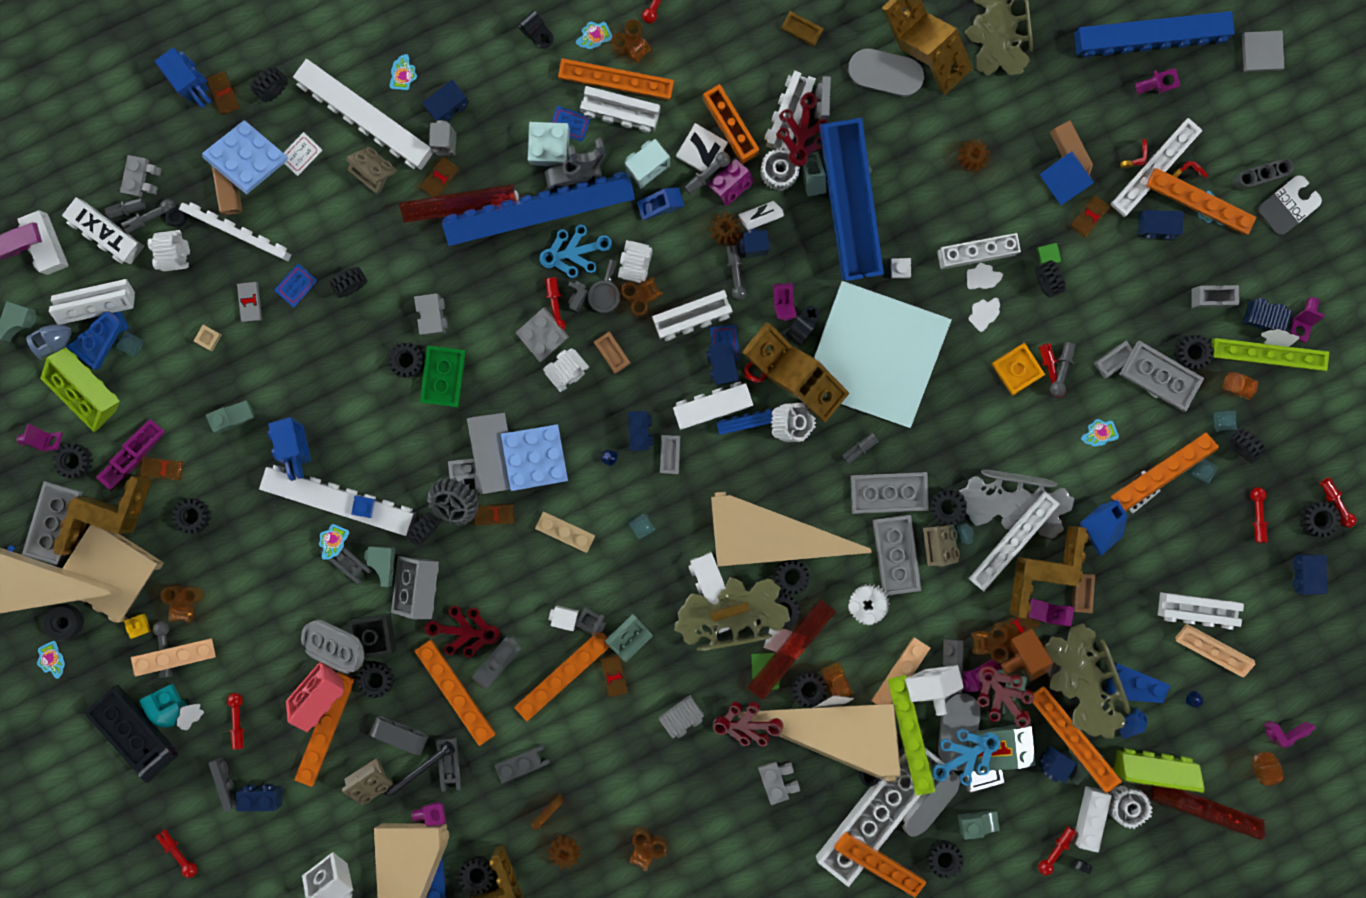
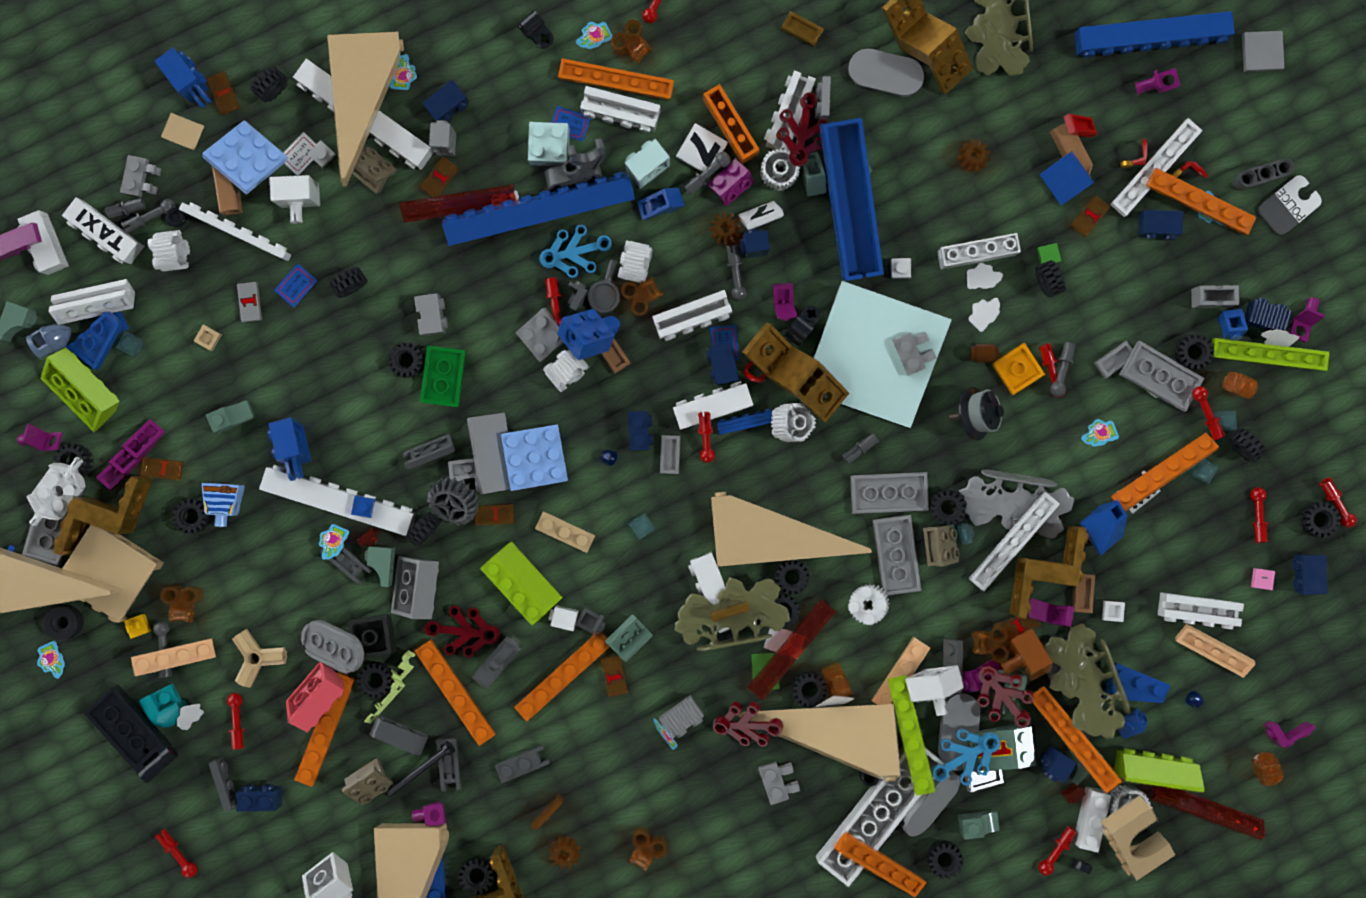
(46, 500): none -> white plate
(182, 131): none -> tan sticker
(222, 501): none -> torso
(250, 668): none -> tan piece
(294, 193): none -> white brick
(321, 154): none -> white plate
(360, 77): none -> tan slope
(369, 537): none -> clear red plate
(404, 665): none -> yellowish green piece
(429, 451): none -> dark grey hinge
(521, 583): none -> lime slope
(588, 333): none -> blue brick
(665, 734): none -> sticker
(707, 454): none -> red pin
(909, 354): none -> light grey plate
(978, 412): none -> black piece
(984, 353): none -> reddish brown brick
(1073, 794): none -> clear red plate
(1080, 125): none -> red tile
(1113, 611): none -> white plate
(1122, 828): none -> tan arch
(1200, 394): none -> red pin
(1233, 324): none -> blue brick
(1263, 579): none -> bright pink tile

